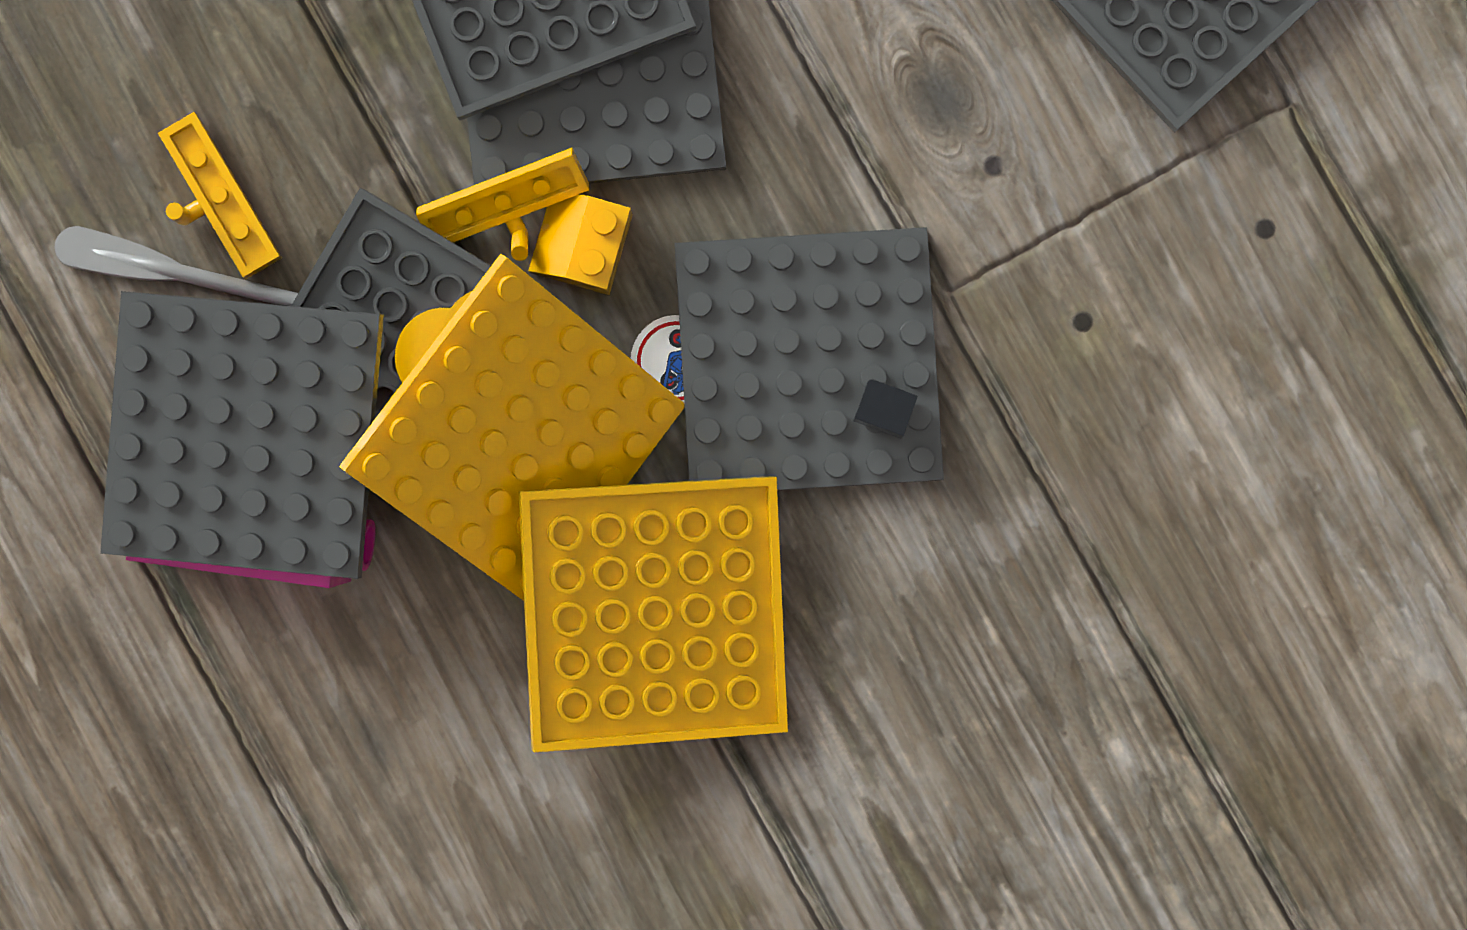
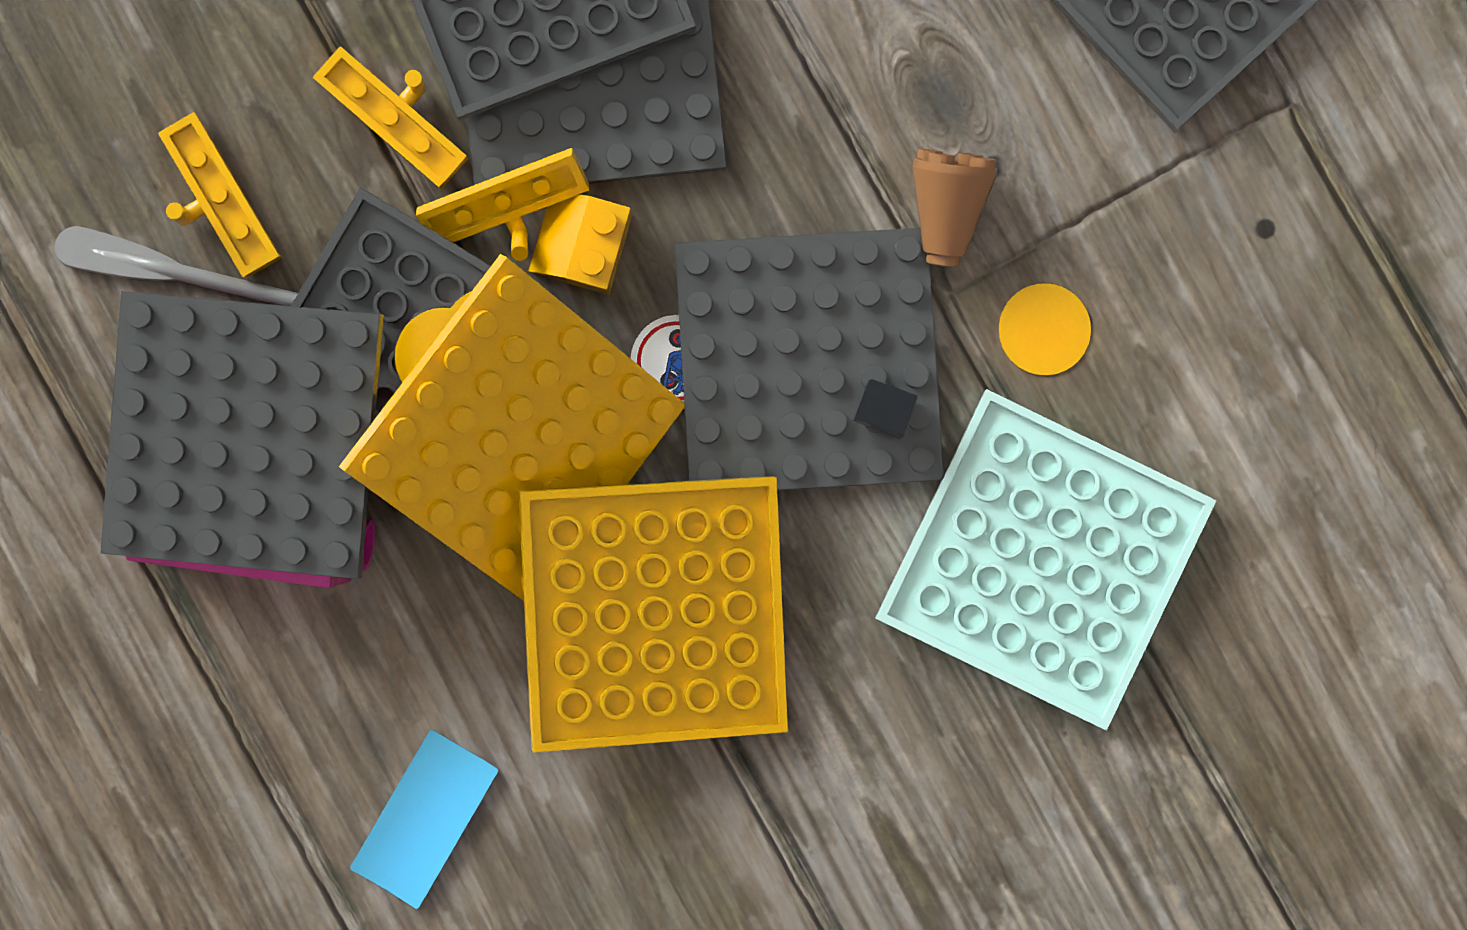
(392, 115): none -> yellow plate
(424, 819): none -> medium azure sticker
(950, 201): none -> medium nougat cone
(1044, 329): none -> yellow sticker
(1045, 559): none -> light aqua plate

